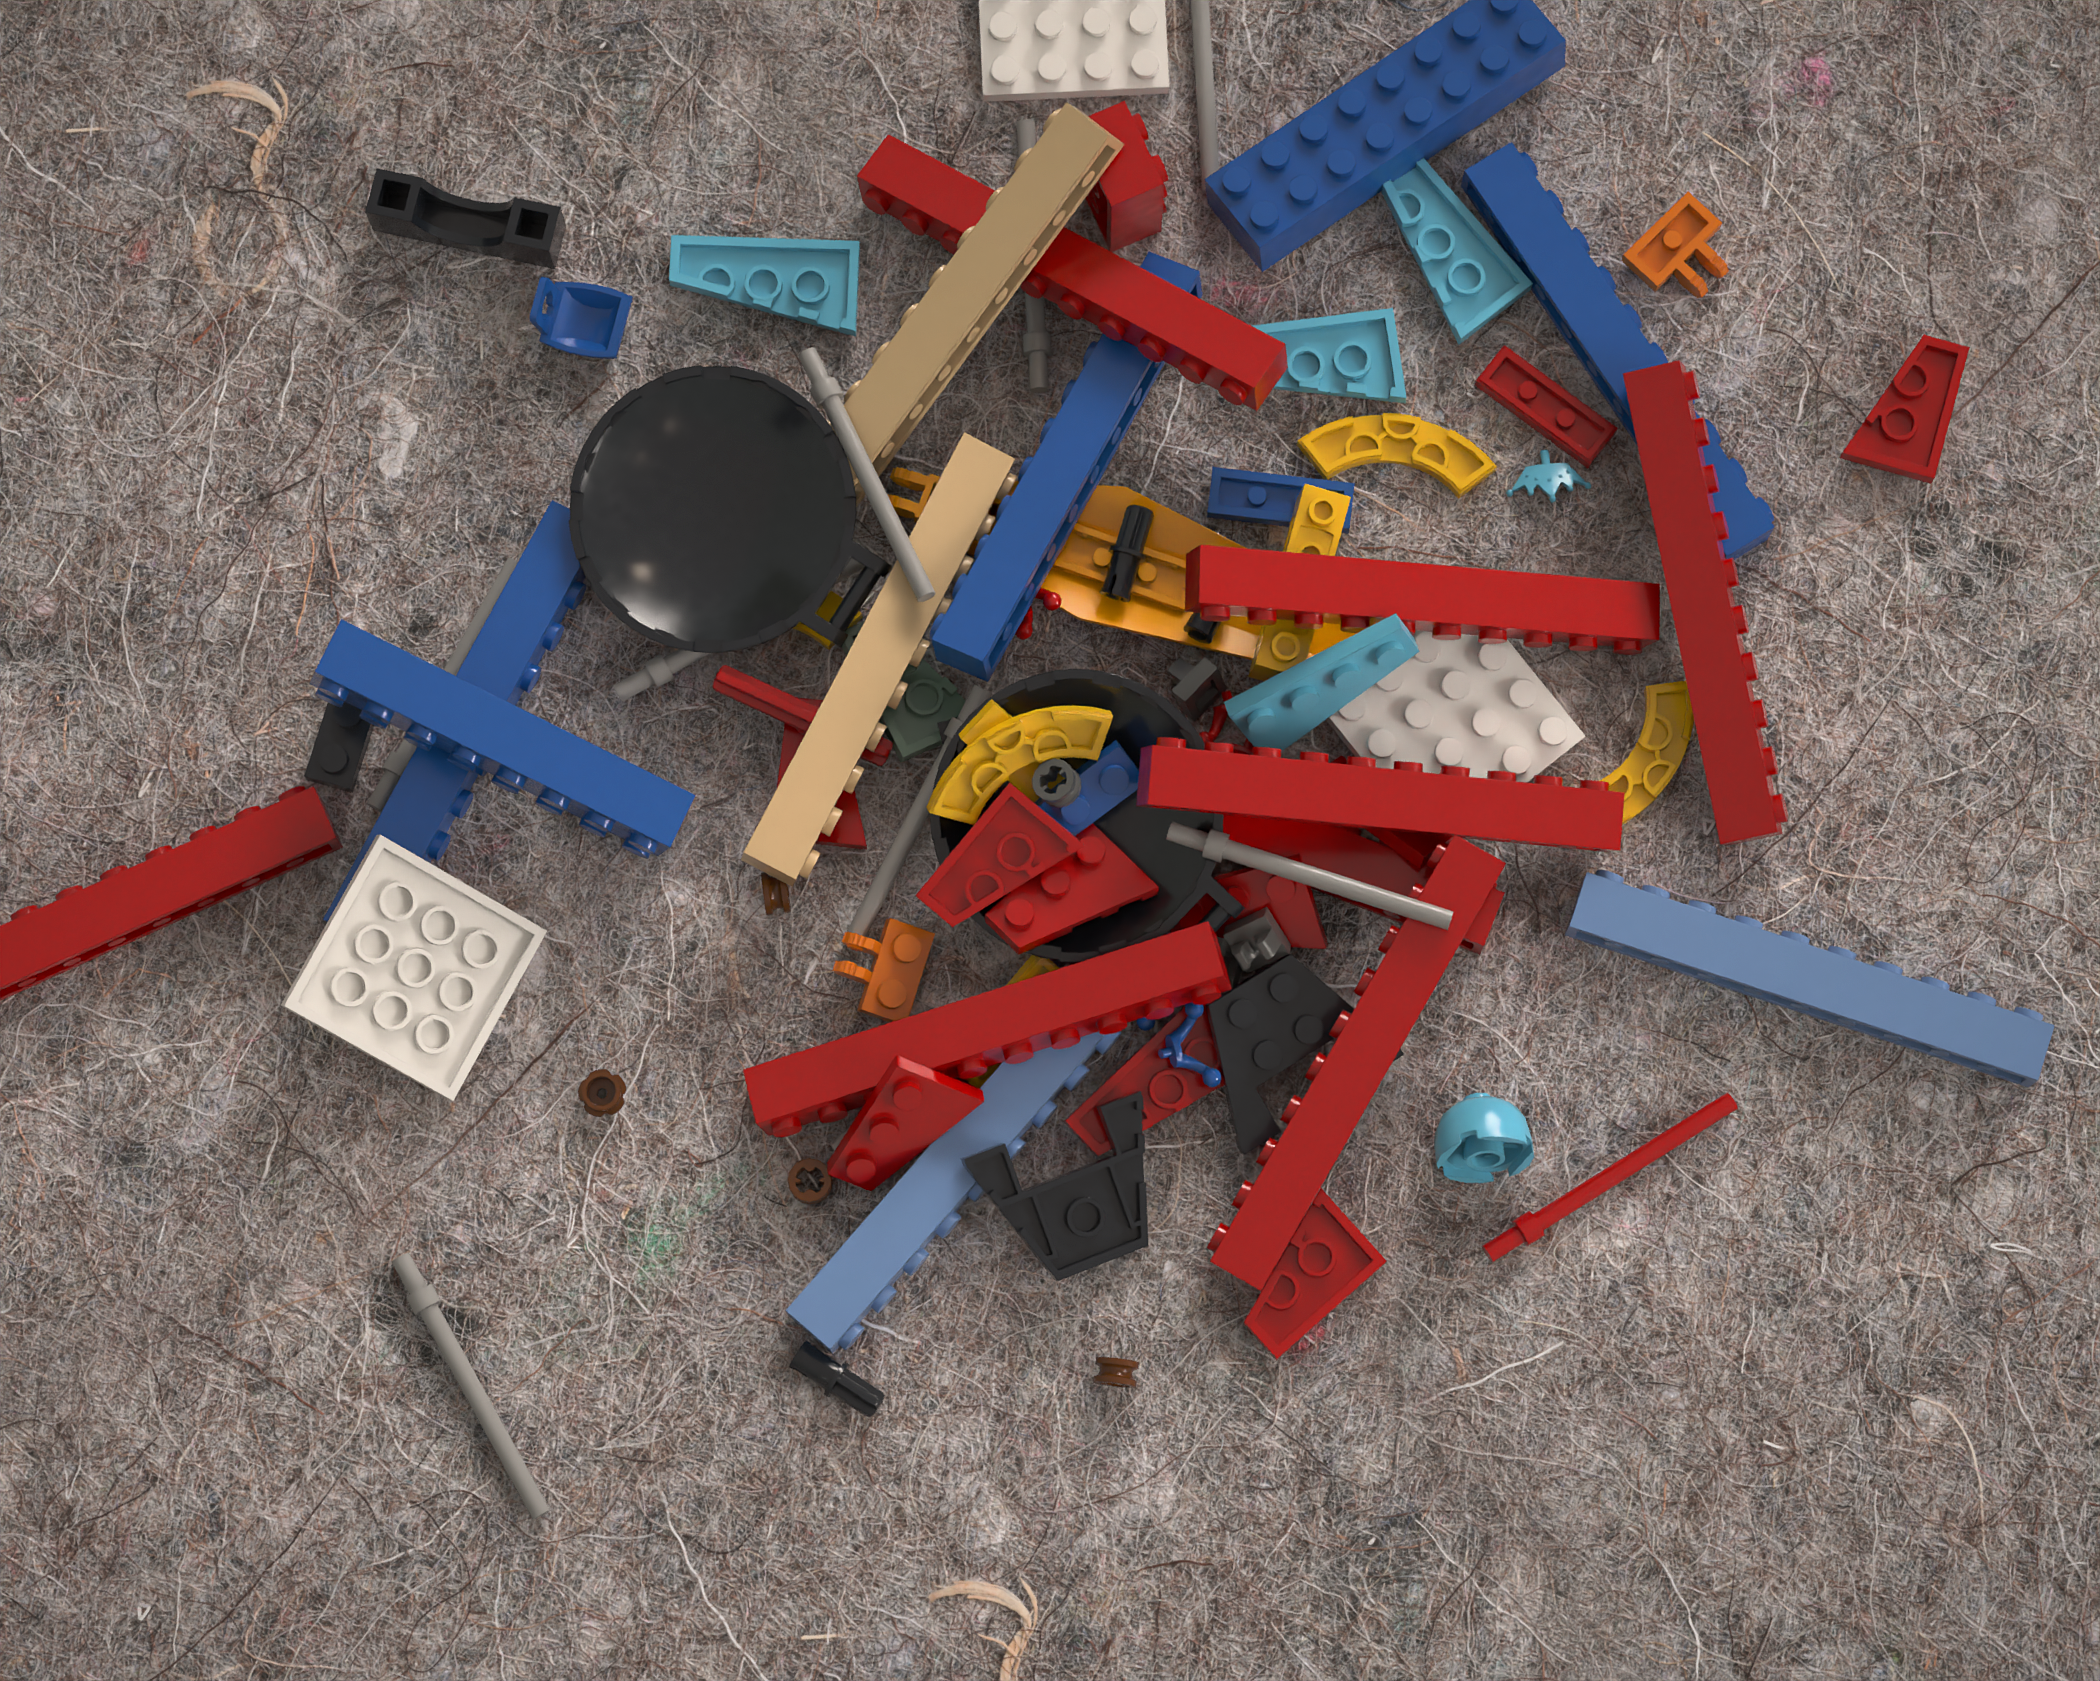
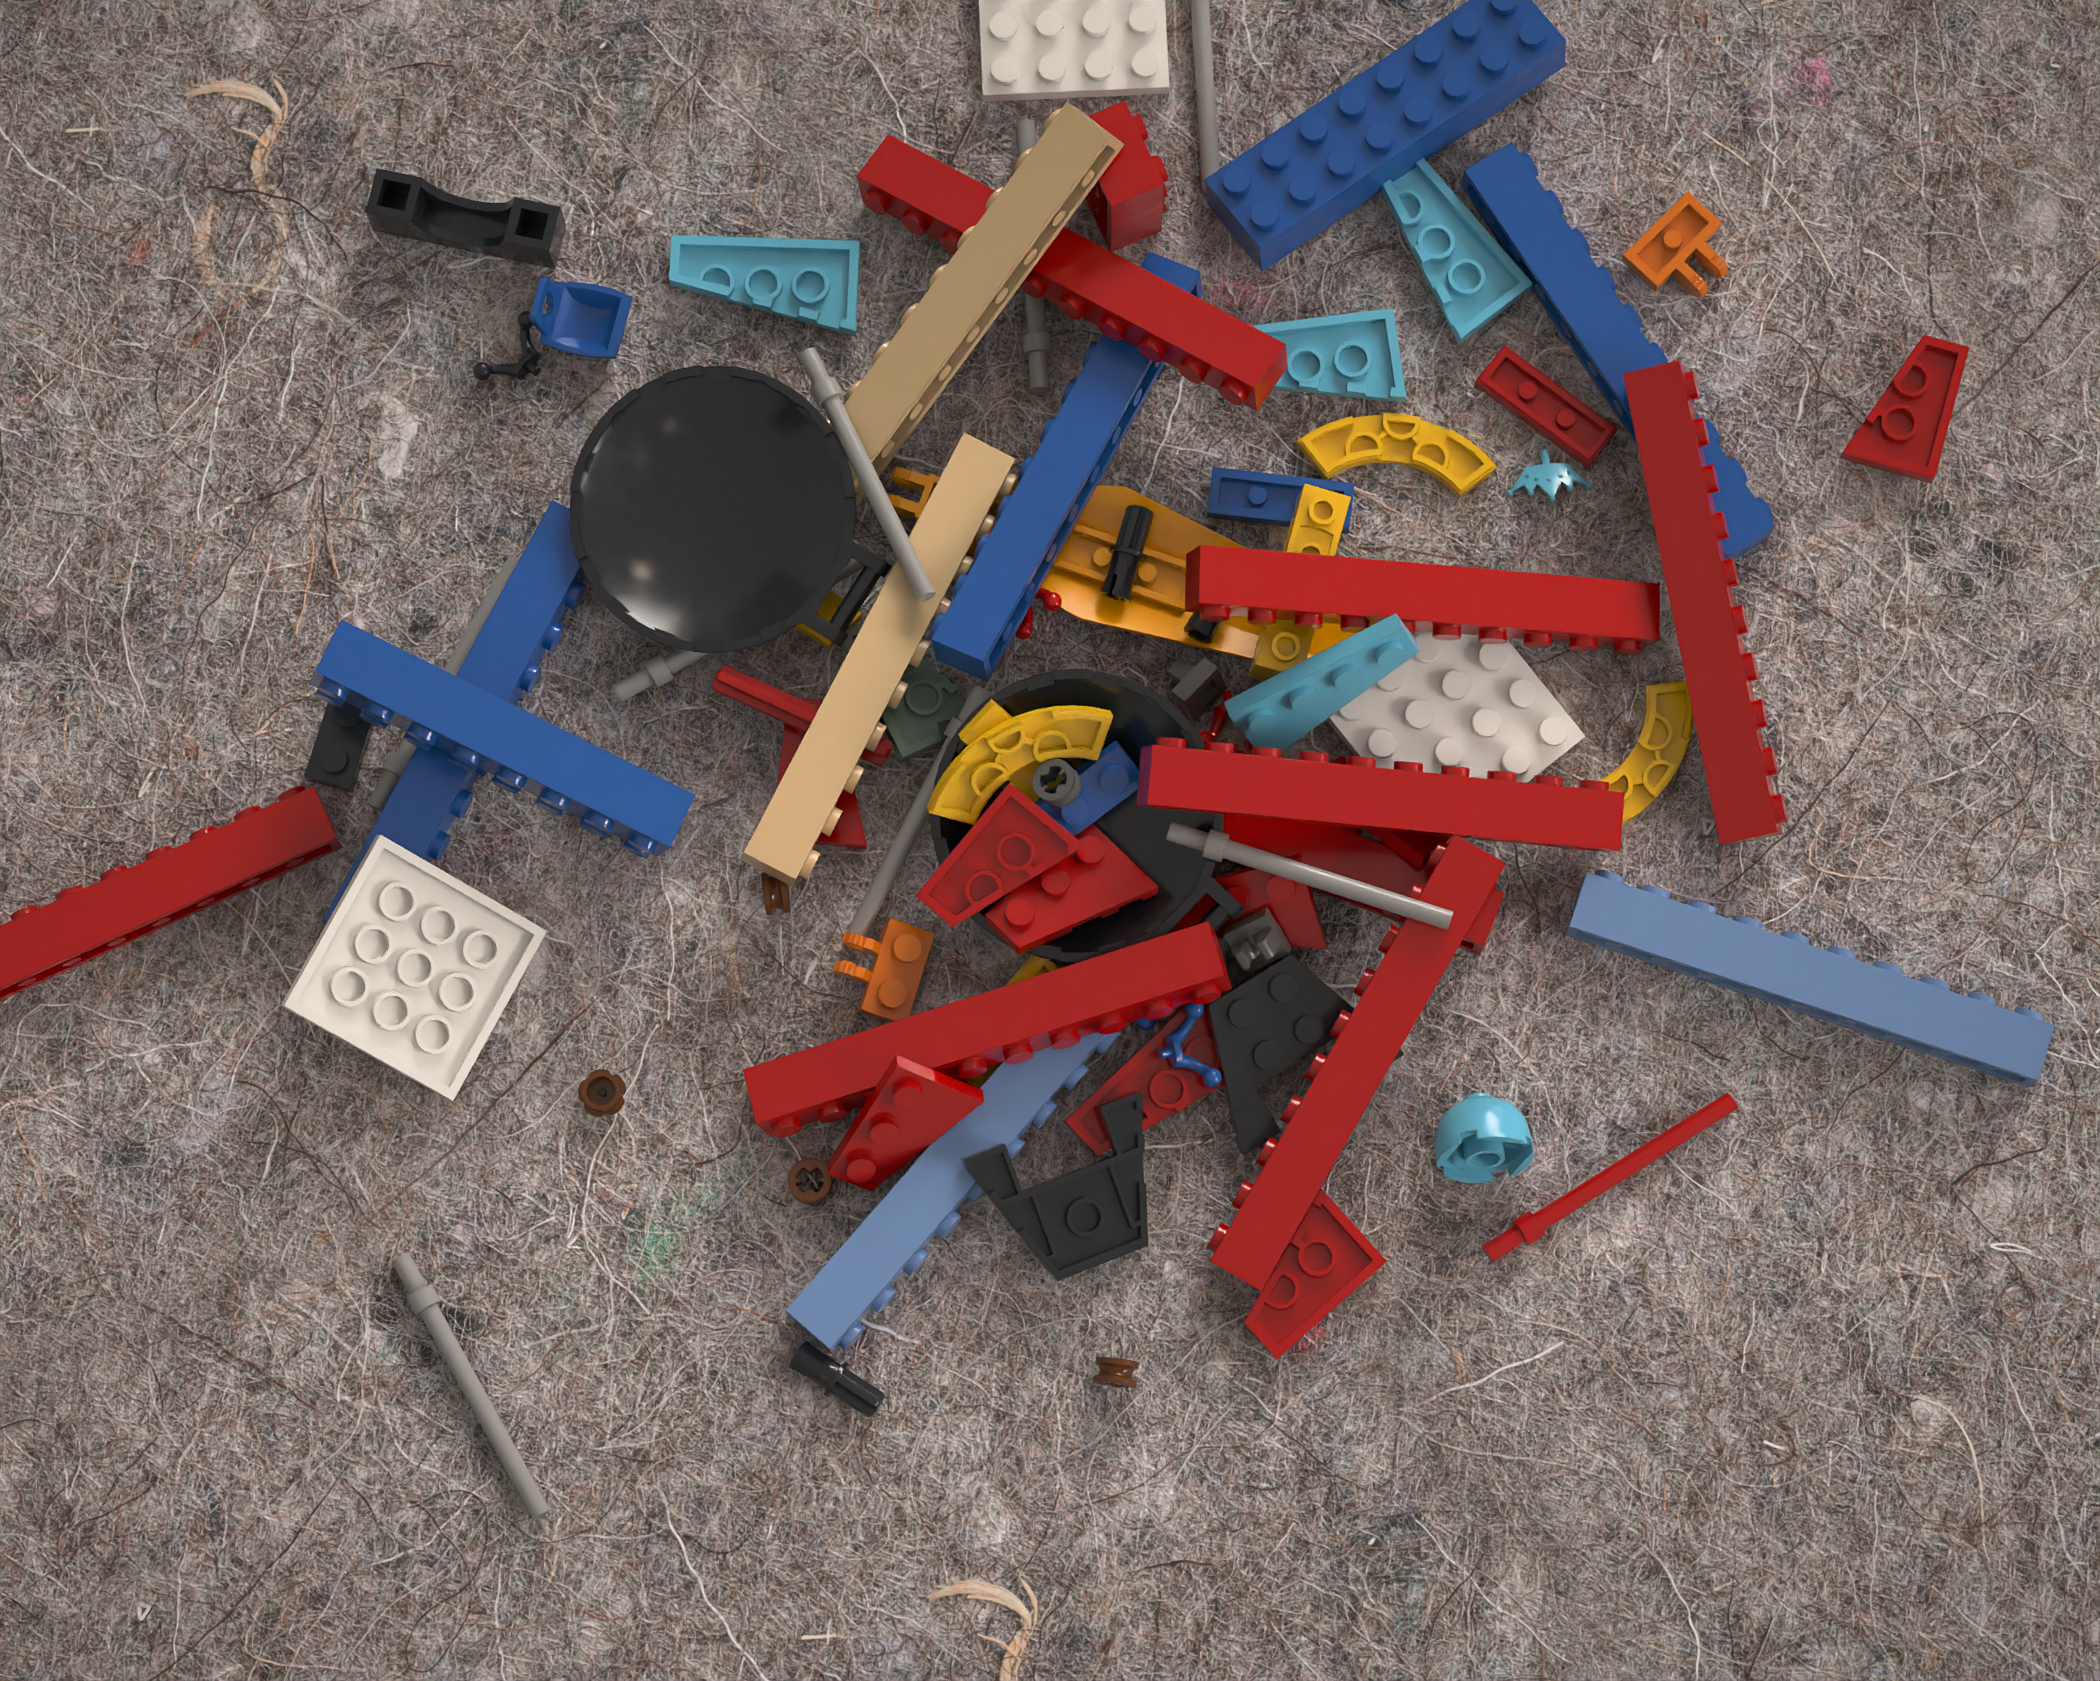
(526, 364): none -> black piece

